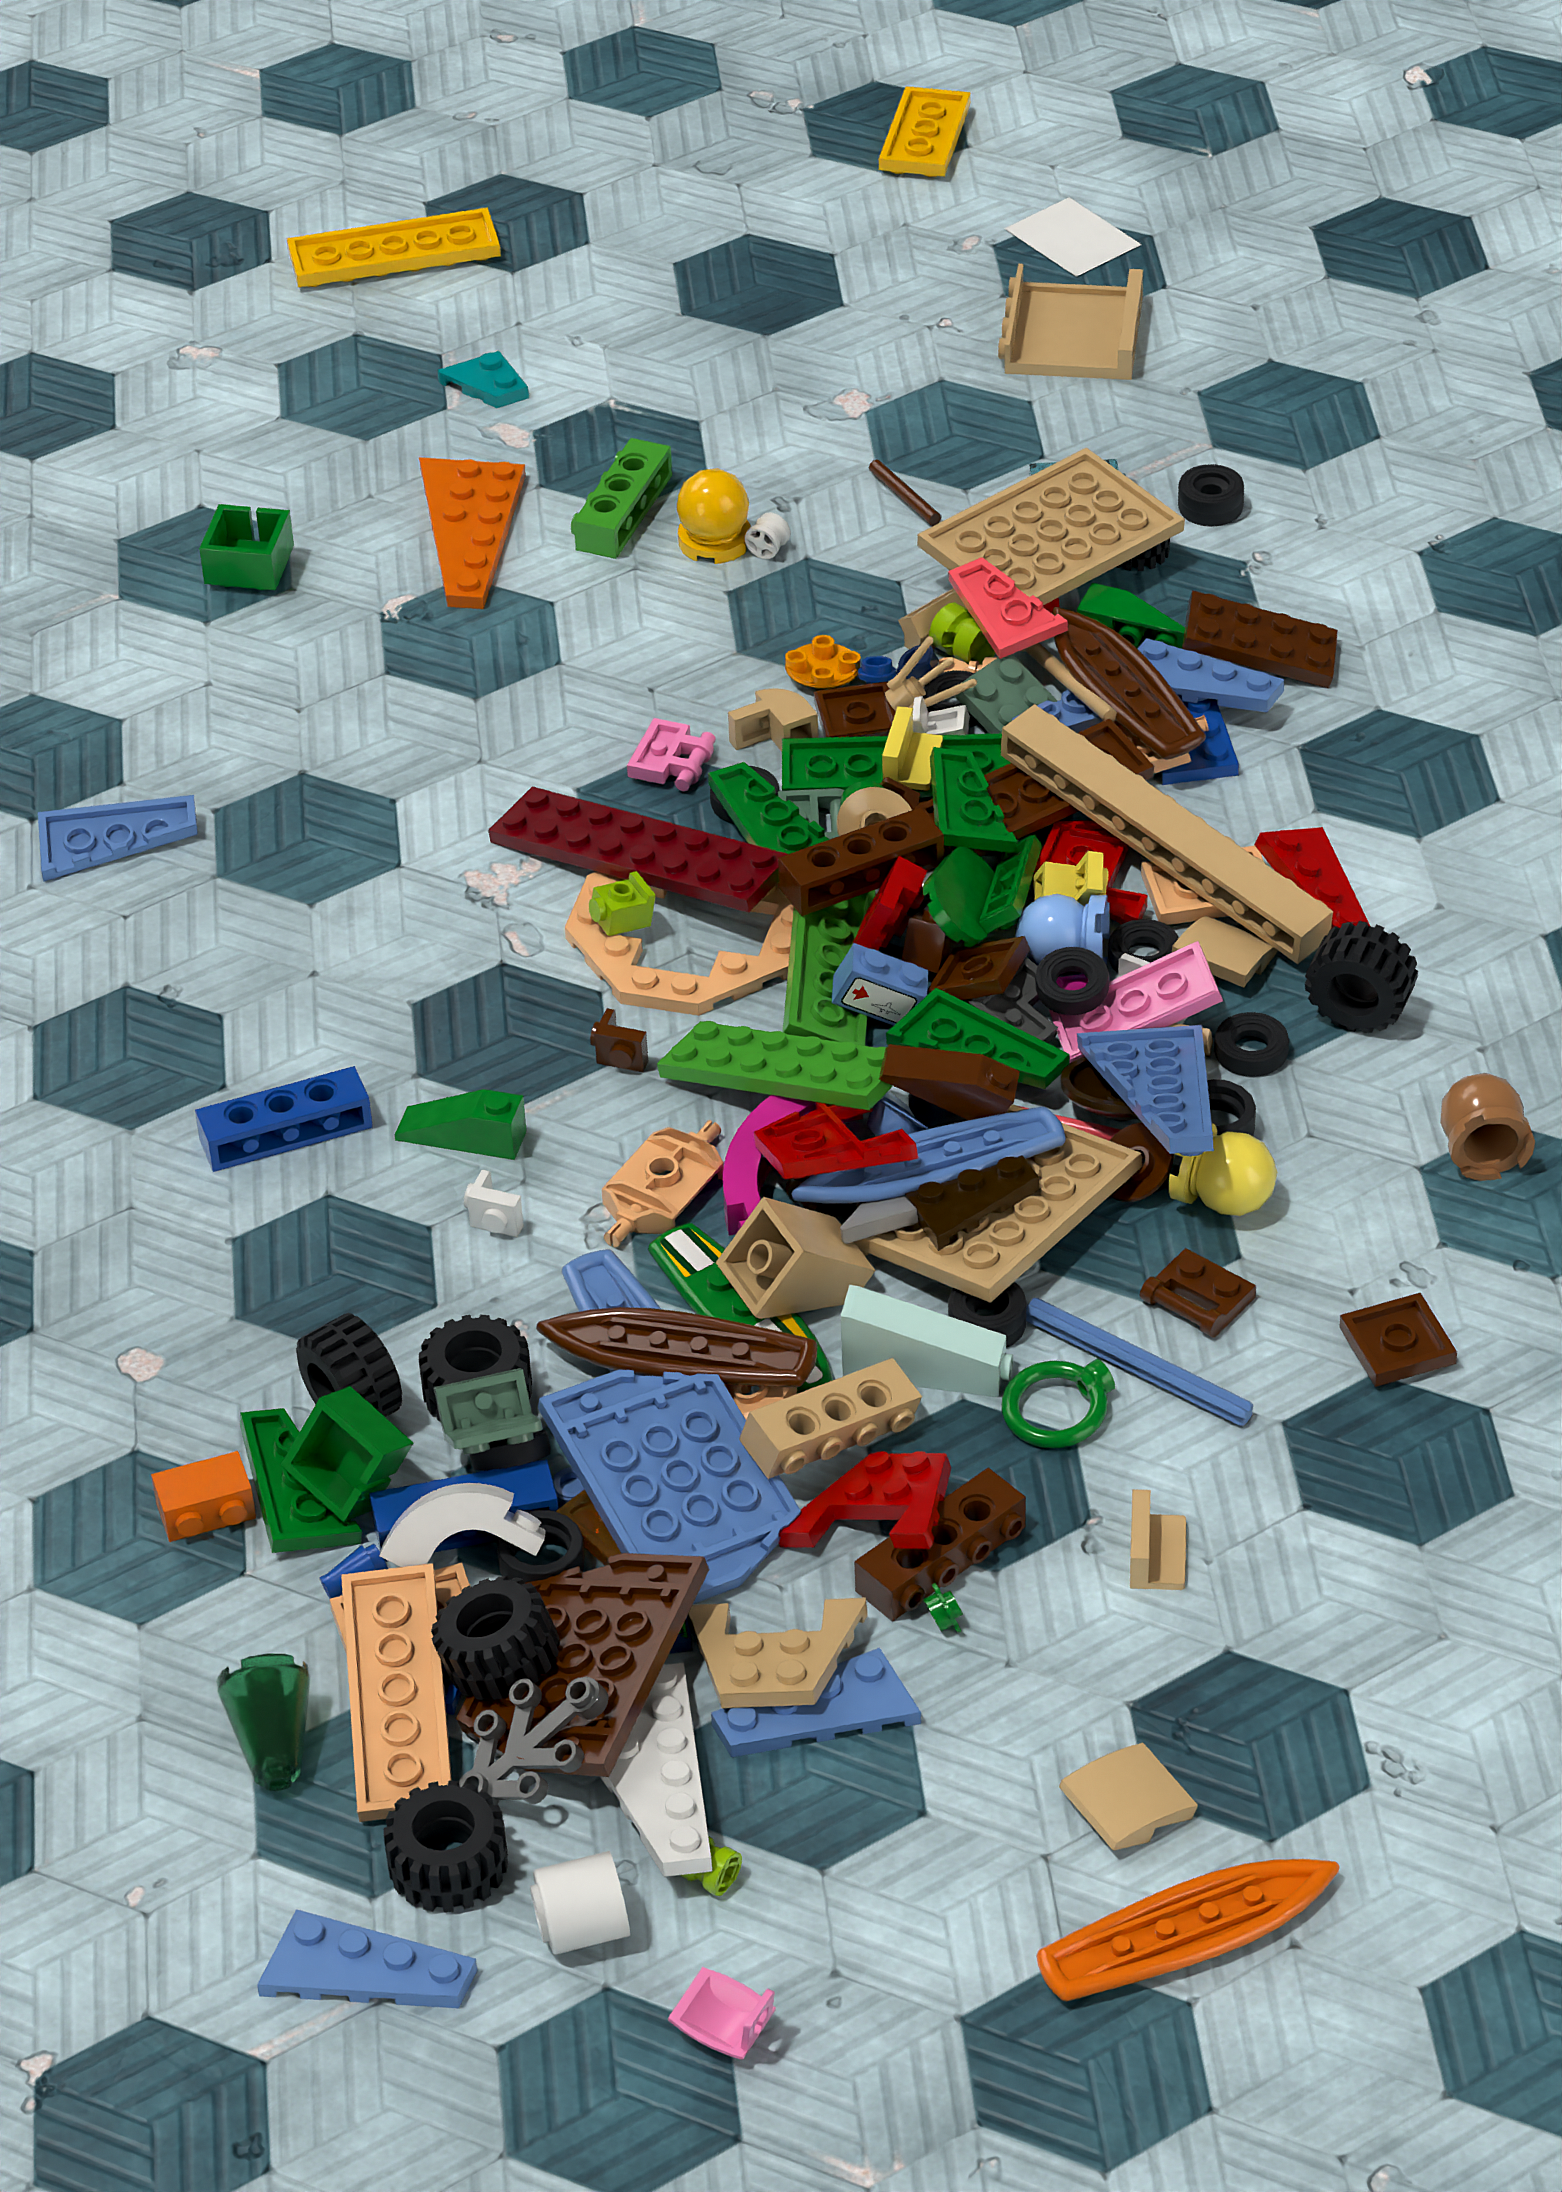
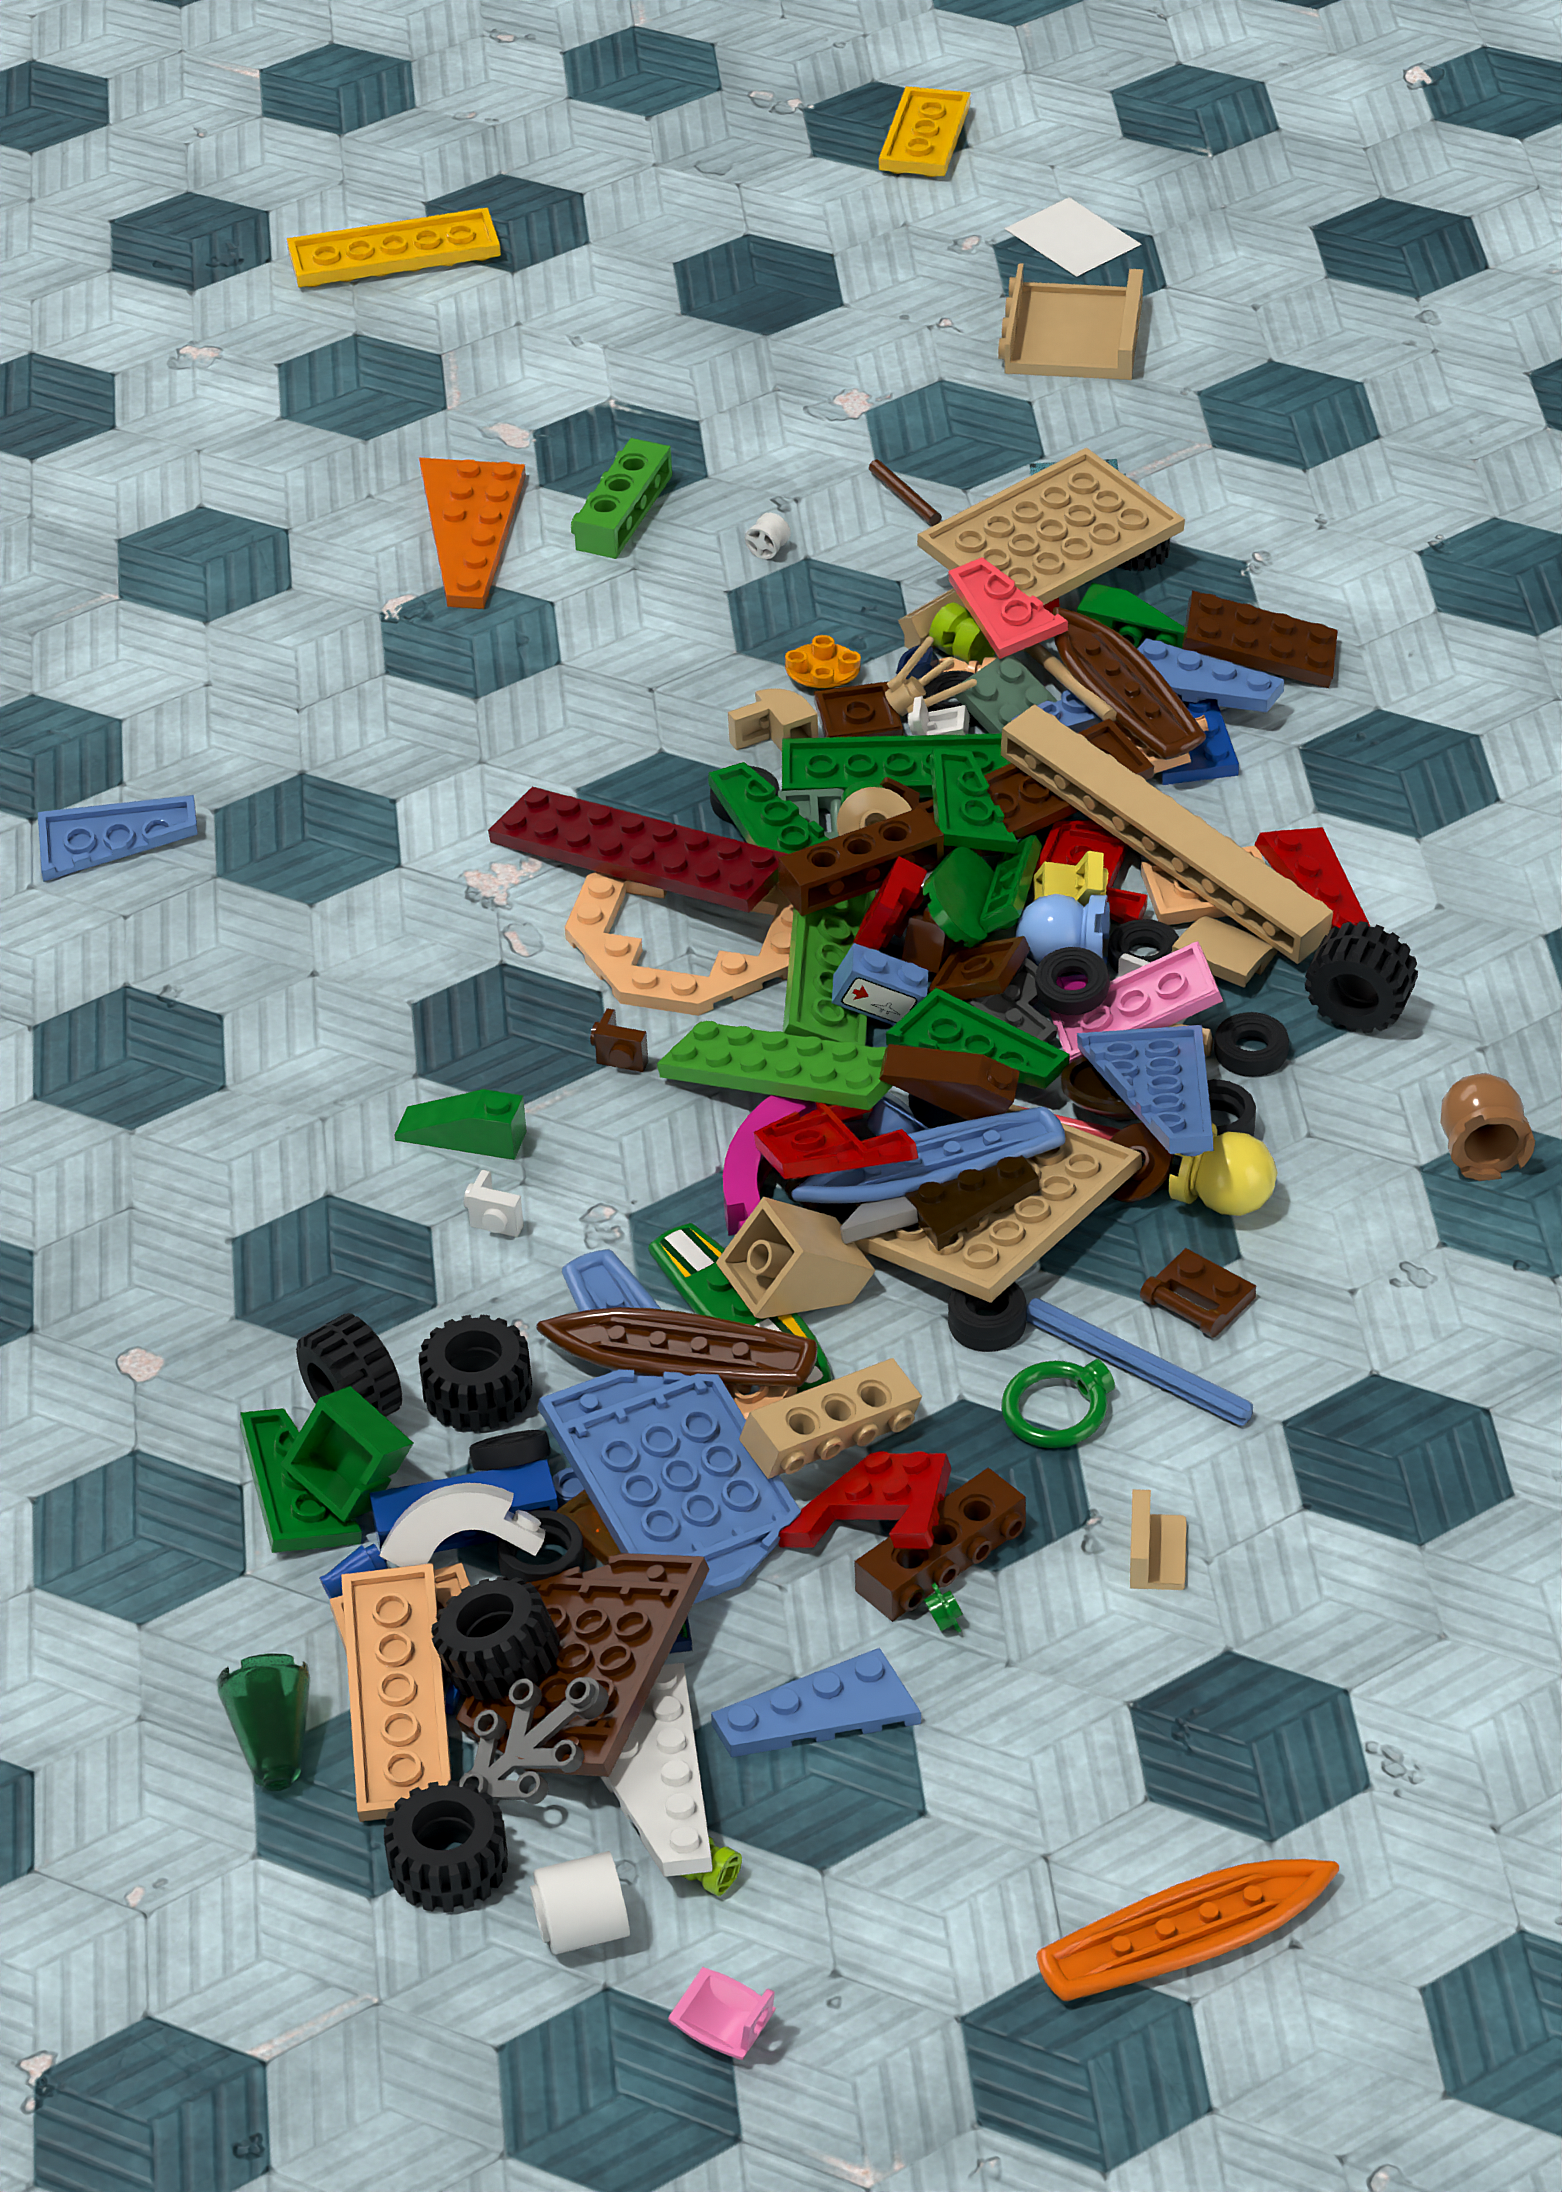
(203, 1496): orange brick -> none
(235, 558): green piece -> none
(283, 1118): blue brick -> none
(357, 1962): medium blue wing -> none
(486, 1411): sand green bracket -> none
(487, 379): teal wing -> none
(623, 905): lime brick -> none
(651, 1201): light nougat plate -> none
(661, 750): bright pink plate -> none
(713, 516): yellow tile -> none
(777, 1666): tan wing -> none
(876, 669): blue plate -> none
(908, 752): light yellow panel -> none
(924, 1343): light aqua slope -> none
(1128, 1796): tan slope -> none
(1211, 495): black tyre -> none
(1398, 1339): reddish brown plate -> none

